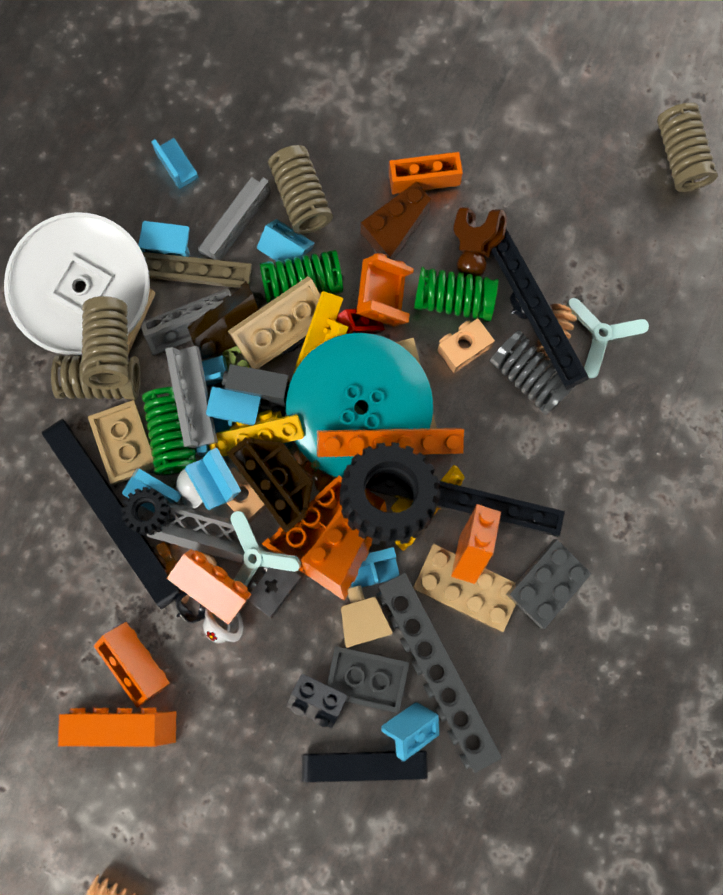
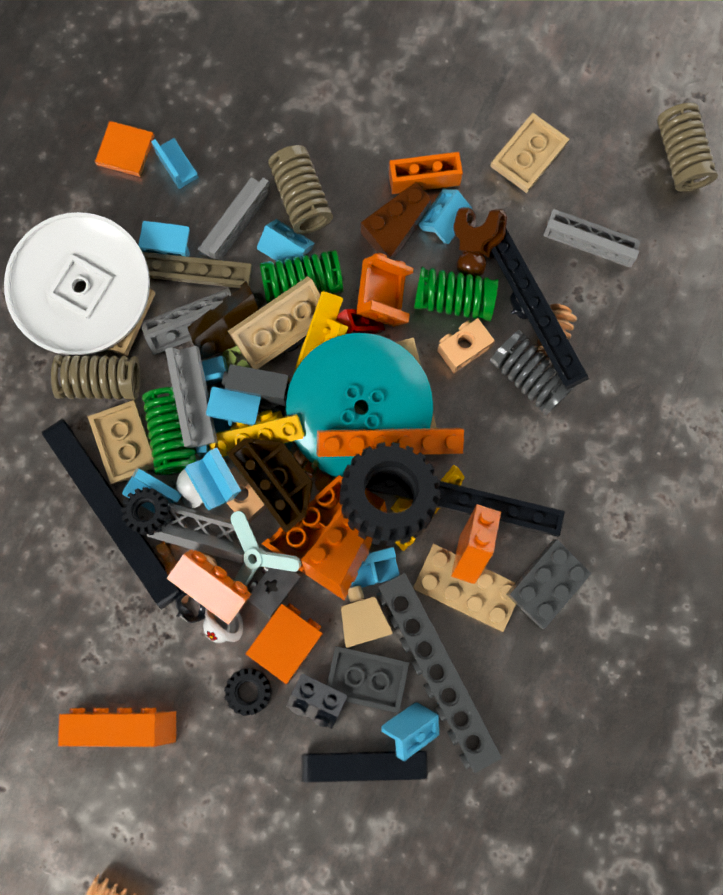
(104, 343): dark tan piece -> none
(124, 148): none -> orange tile
(131, 664): orange brick -> none
(232, 688): none -> black tyre
(285, 642): none -> orange brick
(442, 214): none -> medium azure panel
(529, 152): none -> tan plate
(591, 241): none -> light grey fence
(599, 343): light aqua piece -> none

